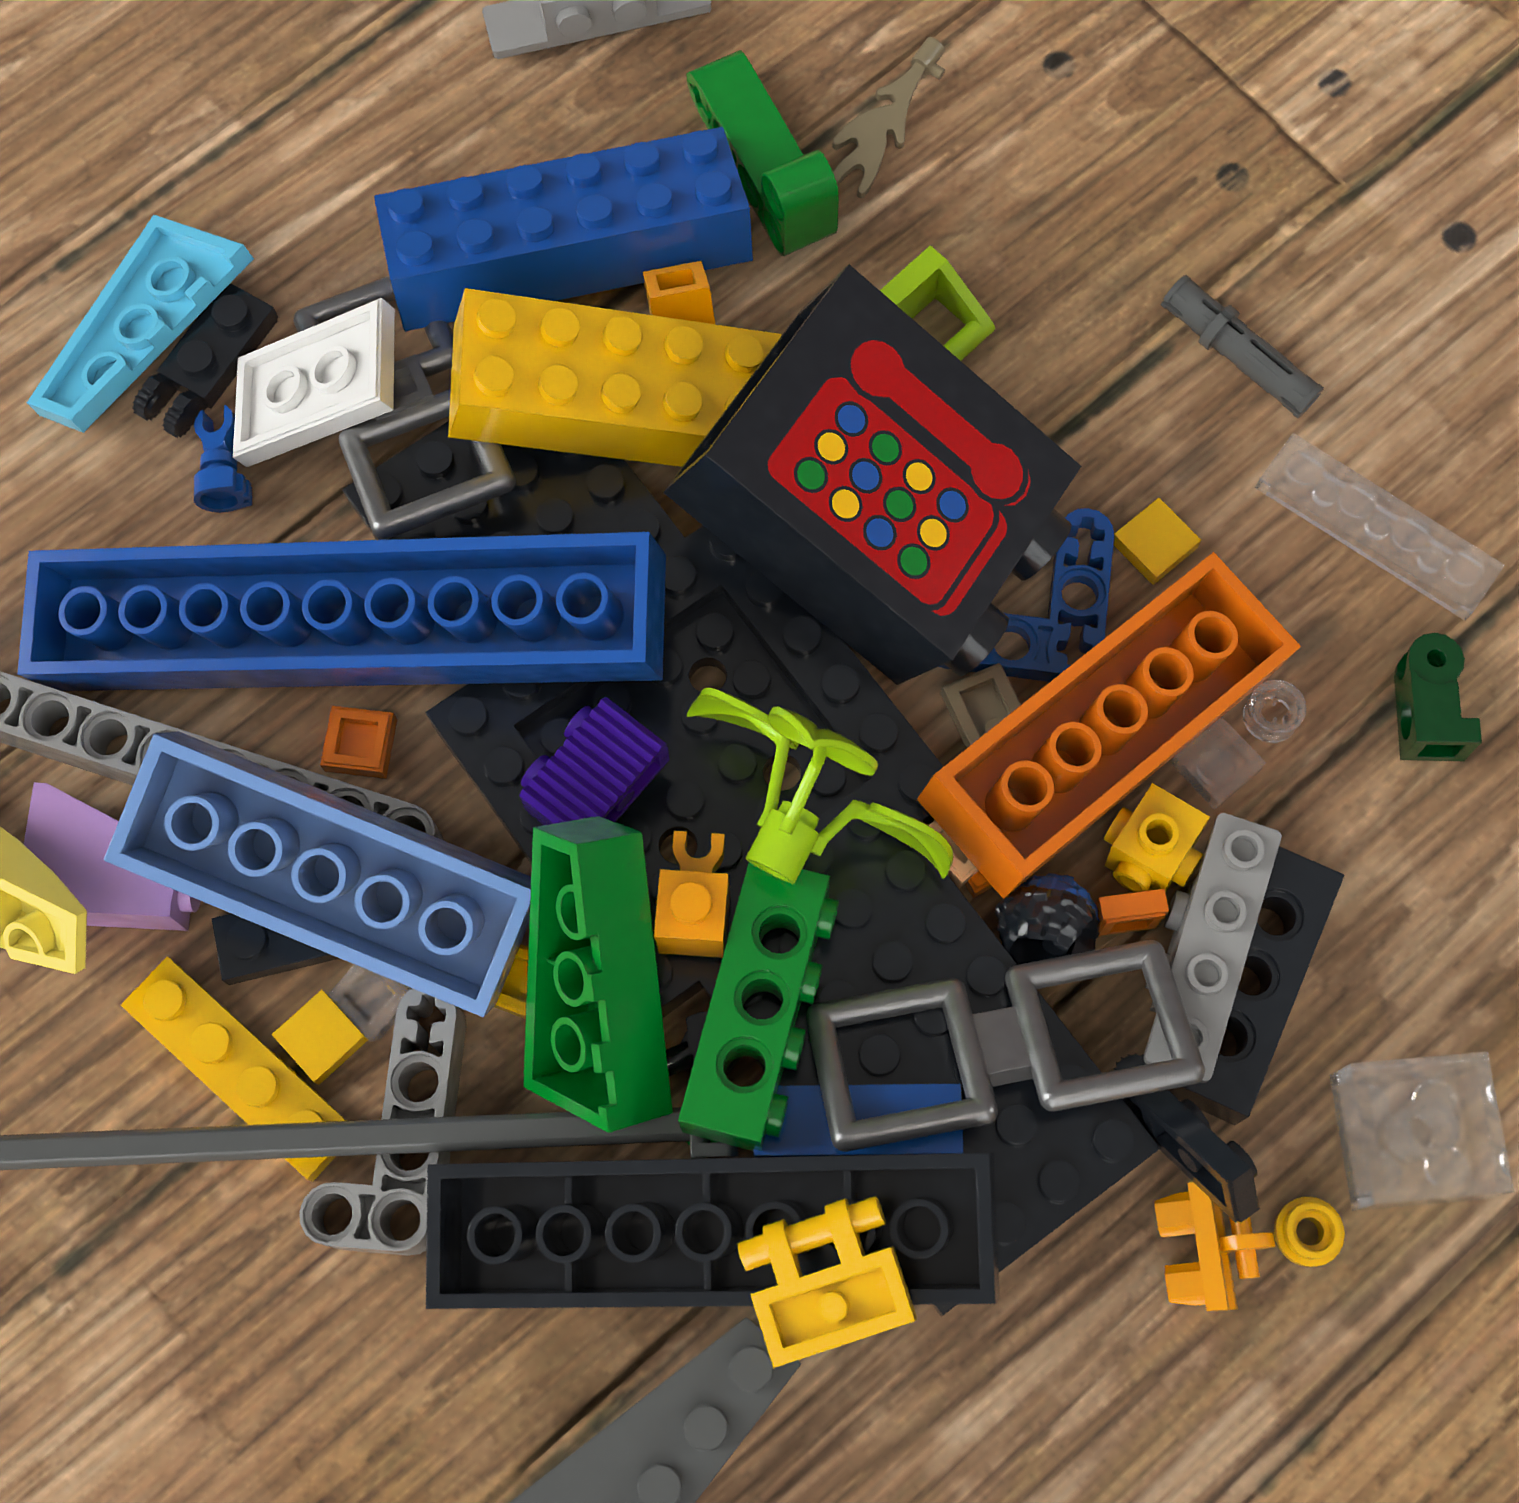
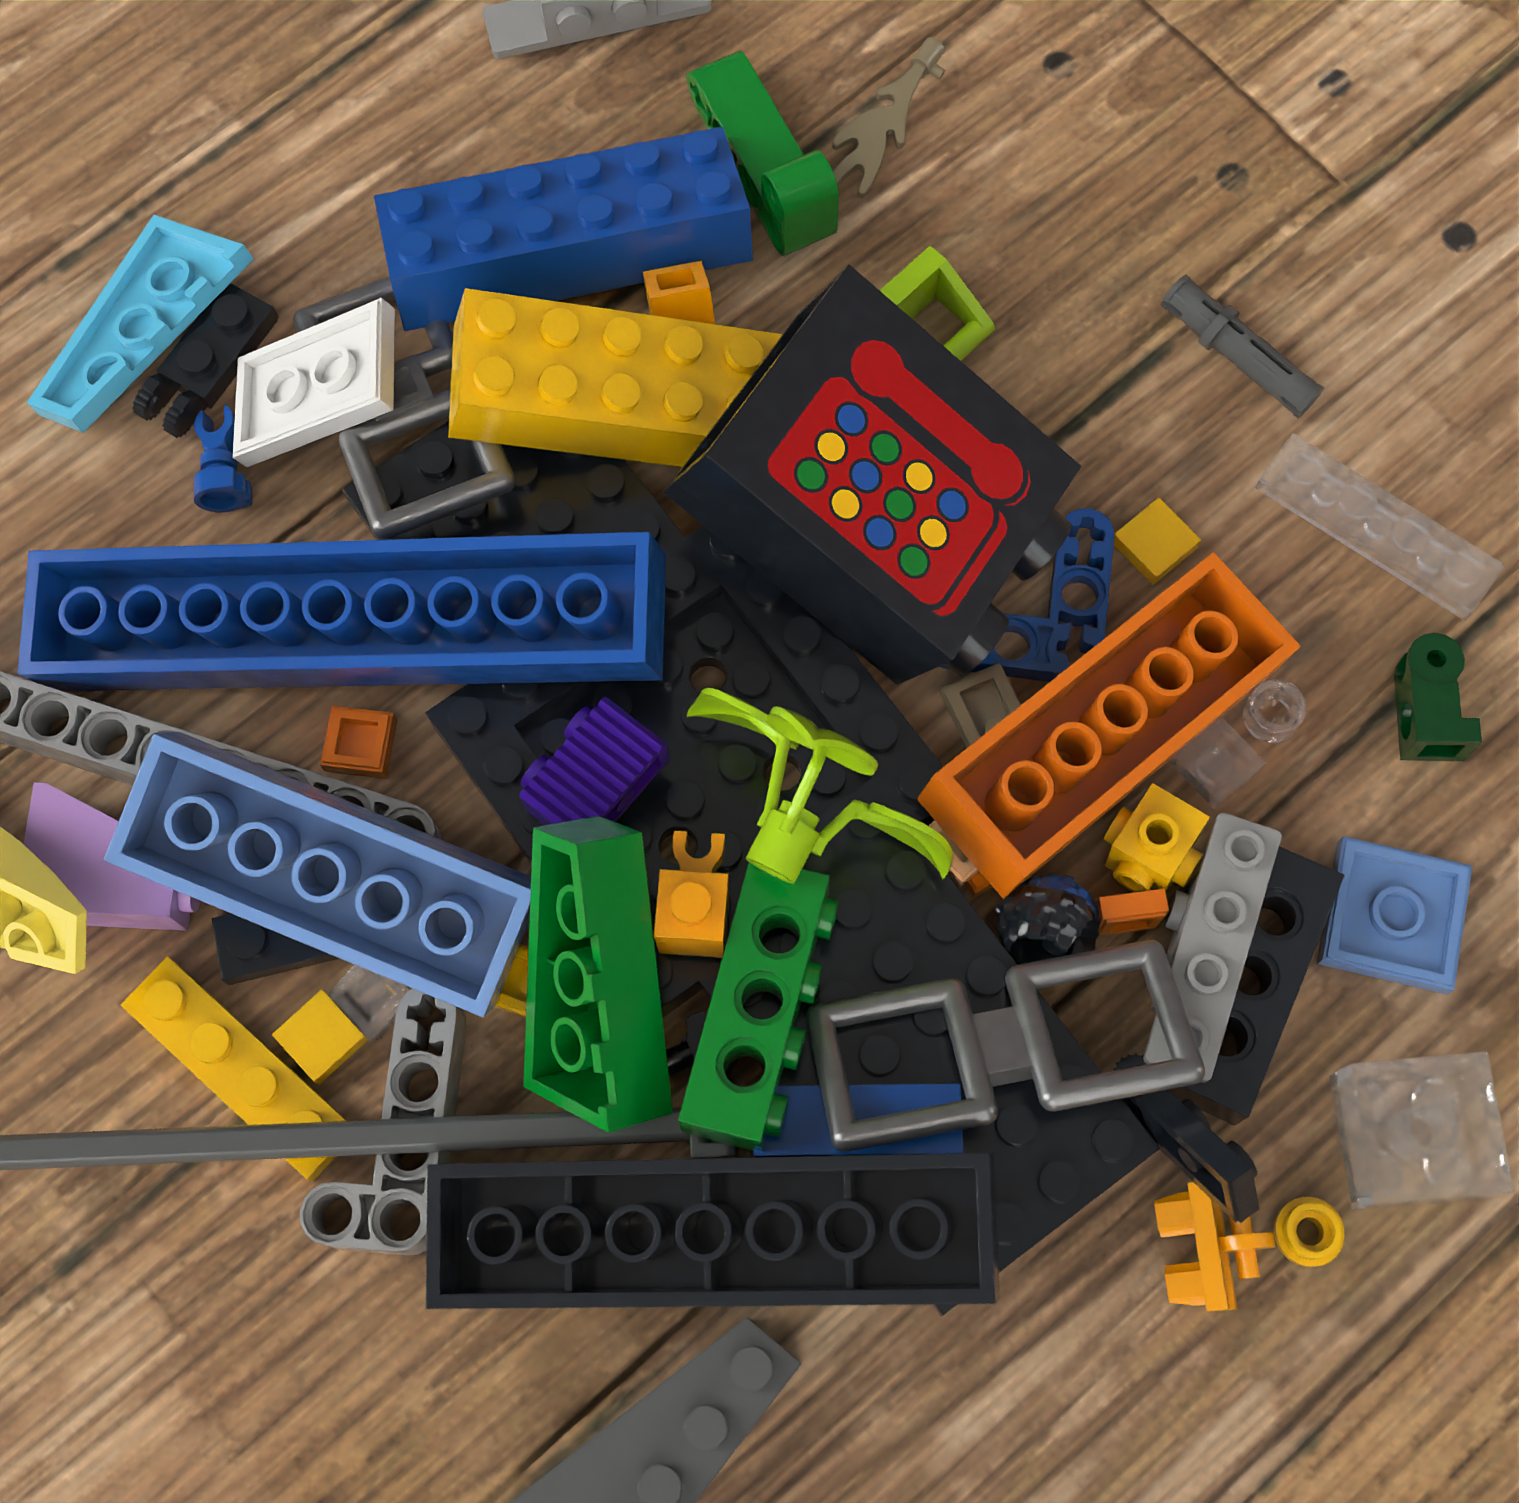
(832, 1304): yellow plate -> none
(1396, 915): none -> medium blue tile

